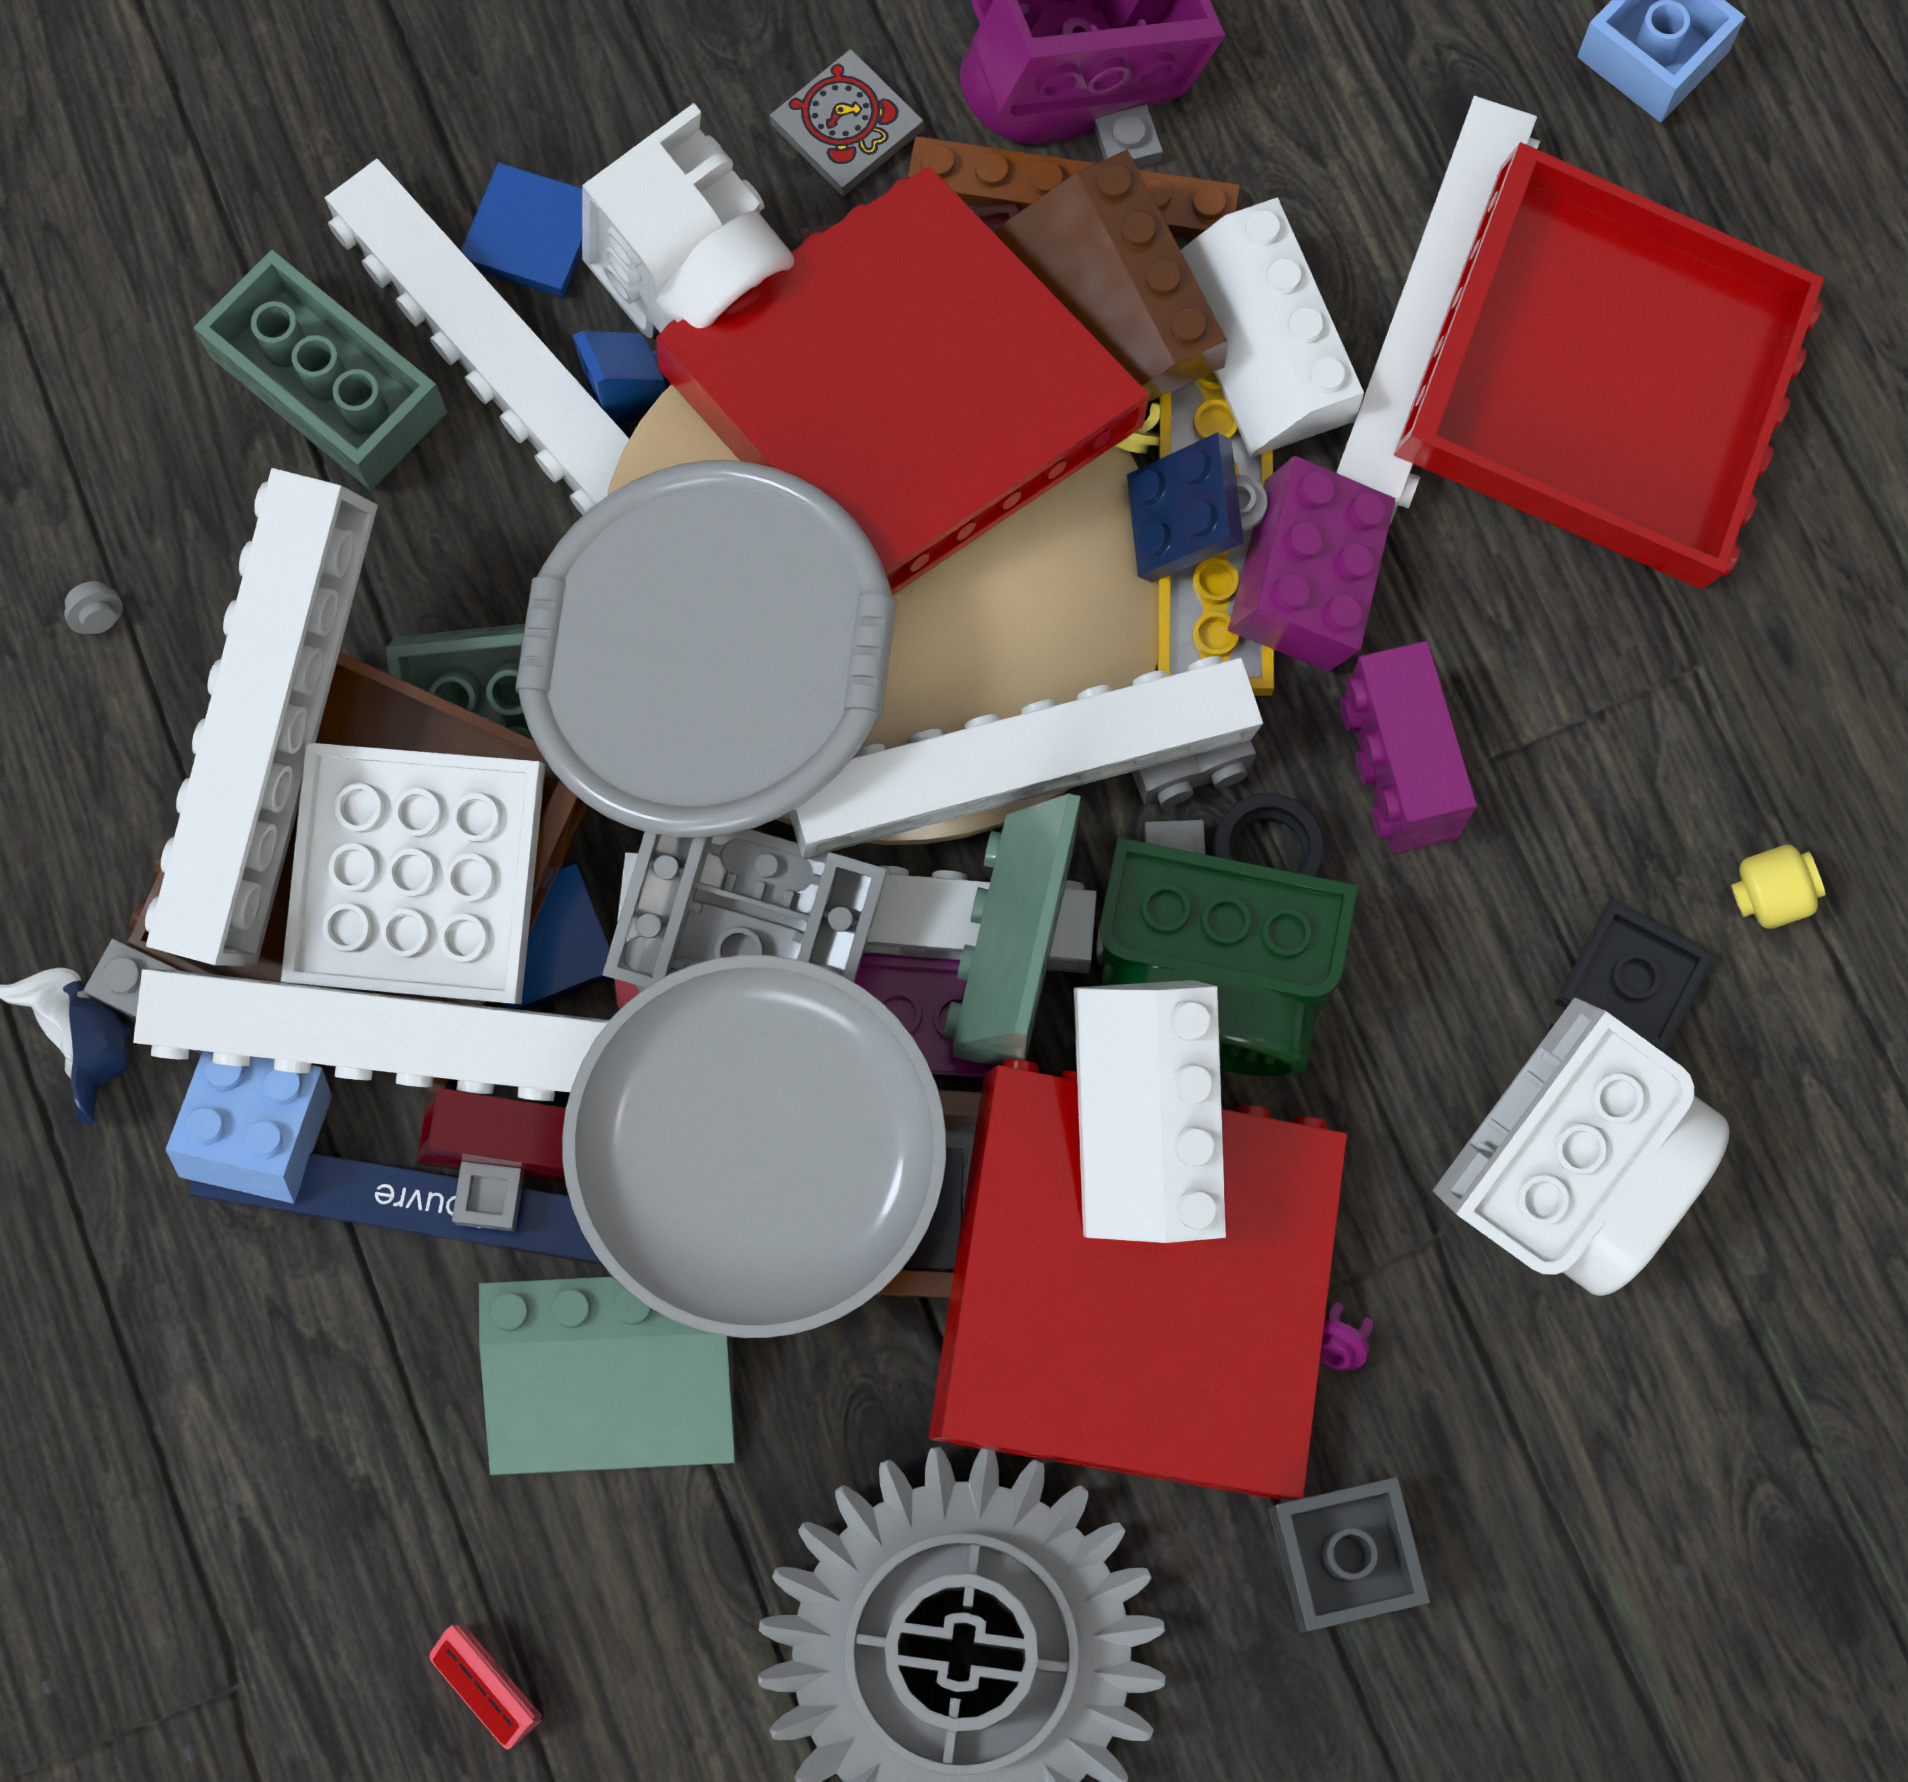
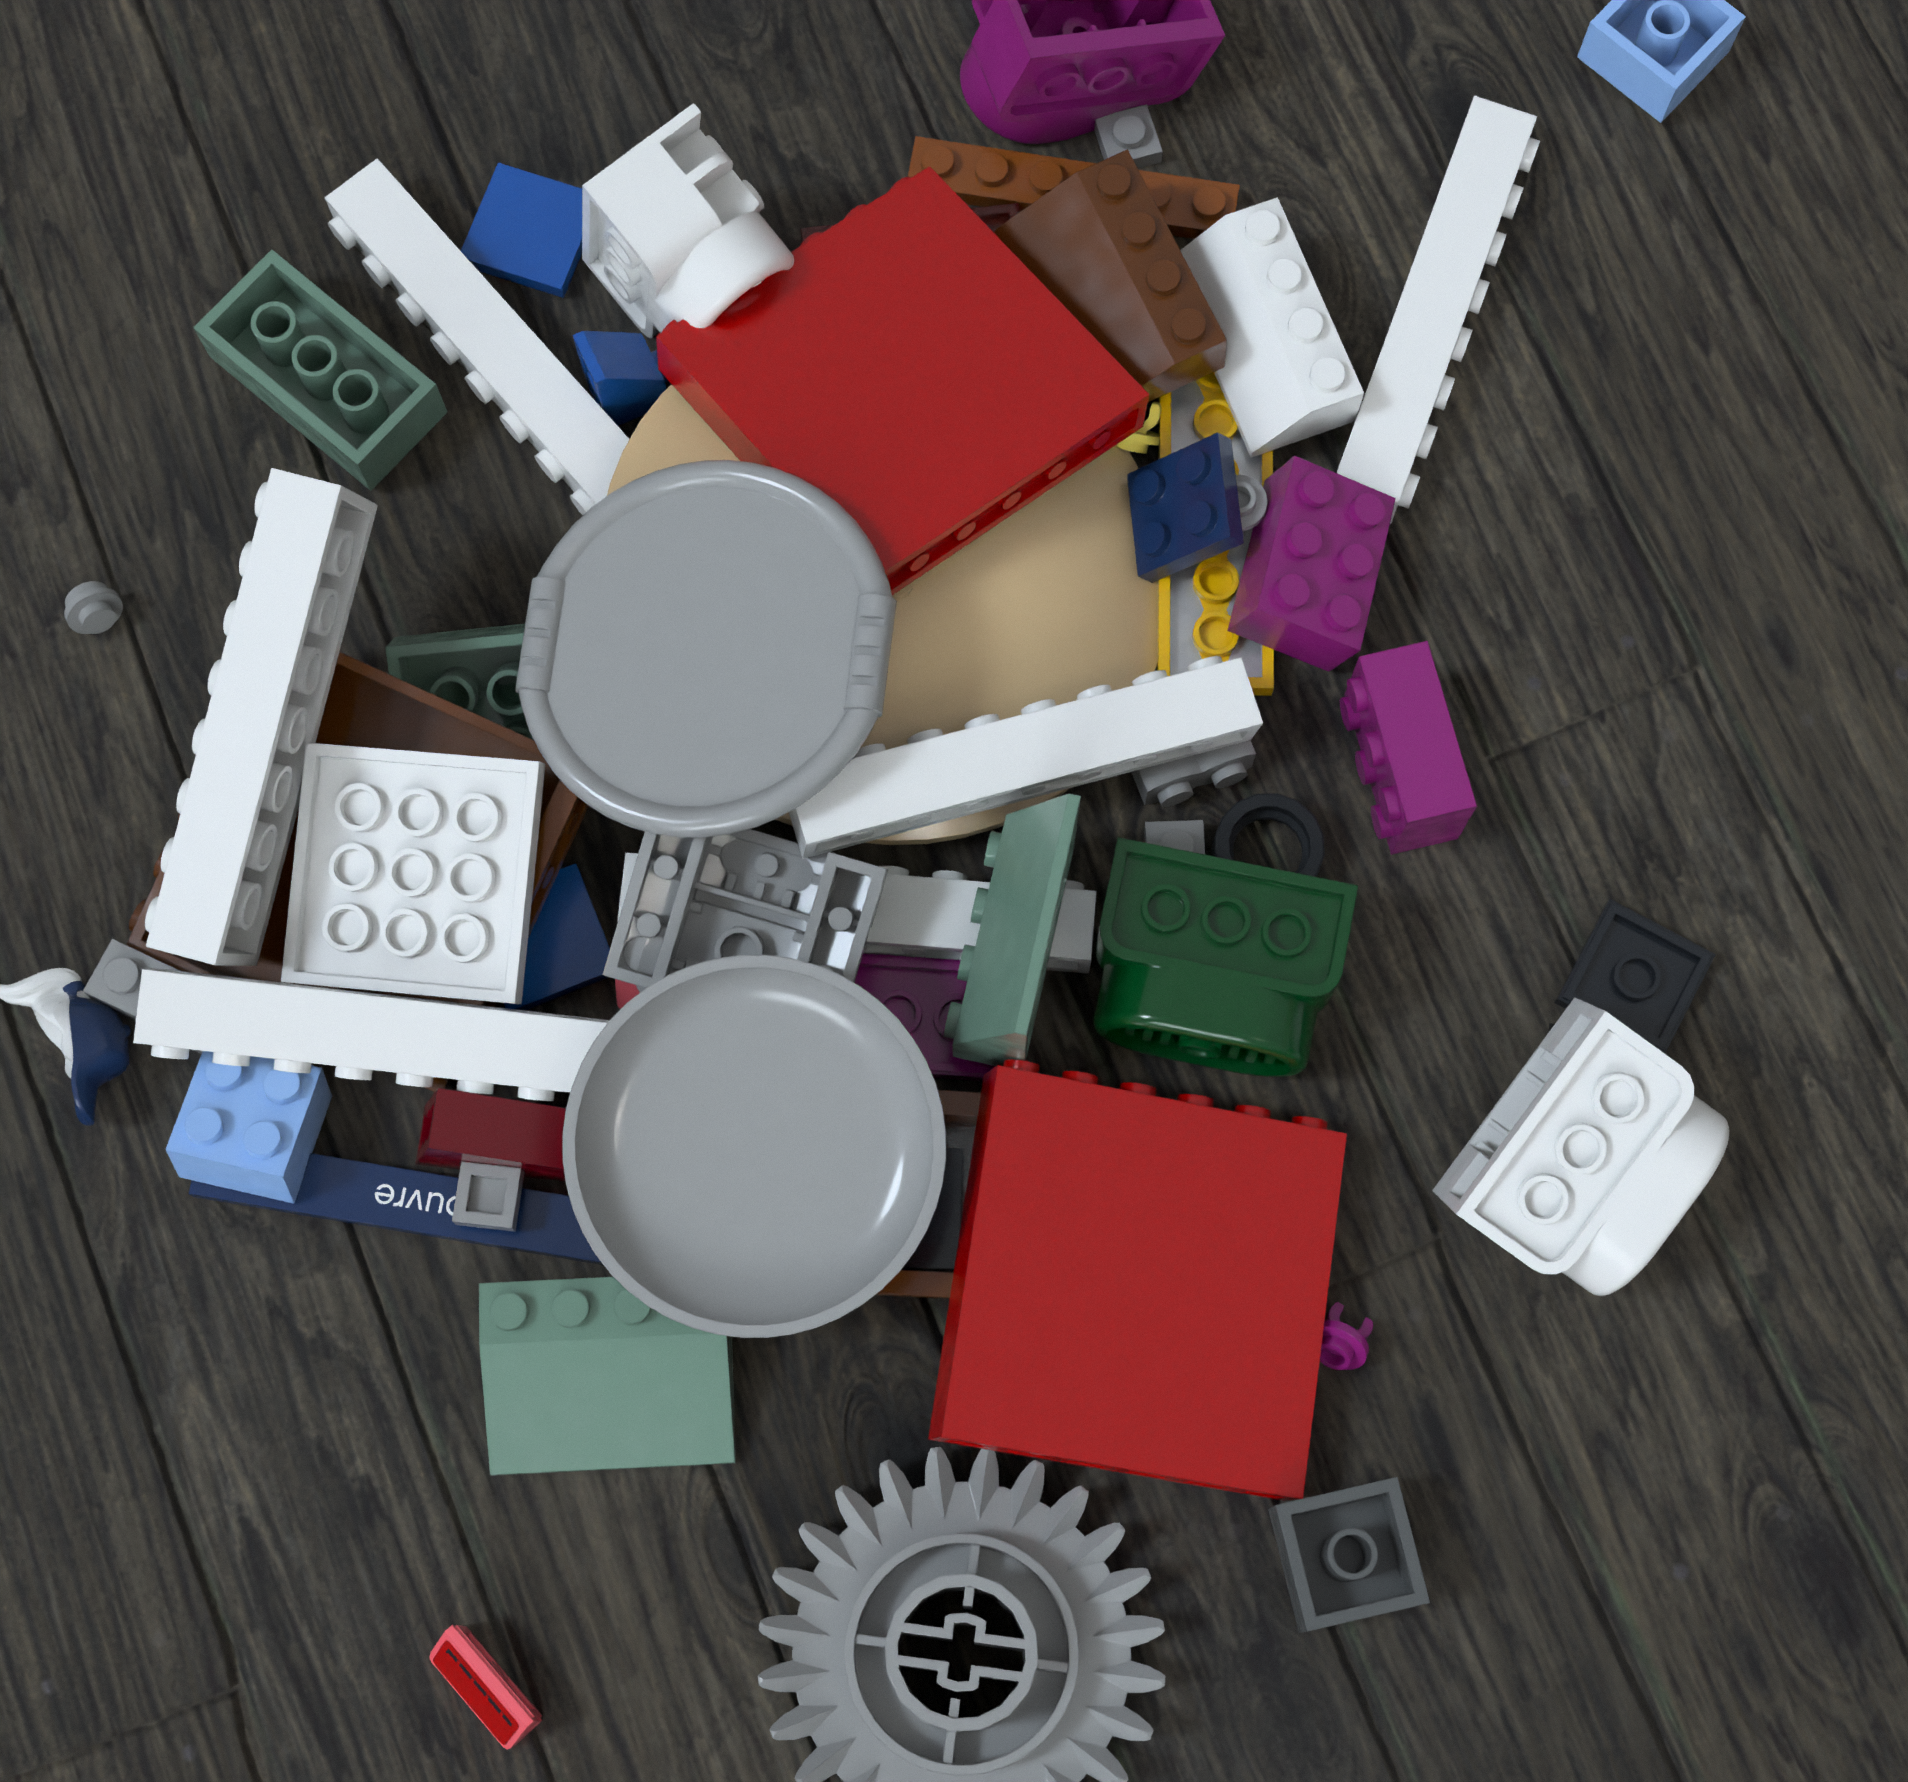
(846, 122): light grey tile -> none
(1150, 1111): white slope -> none
(1612, 368): red panel -> none
(1778, 886): light yellow head -> none

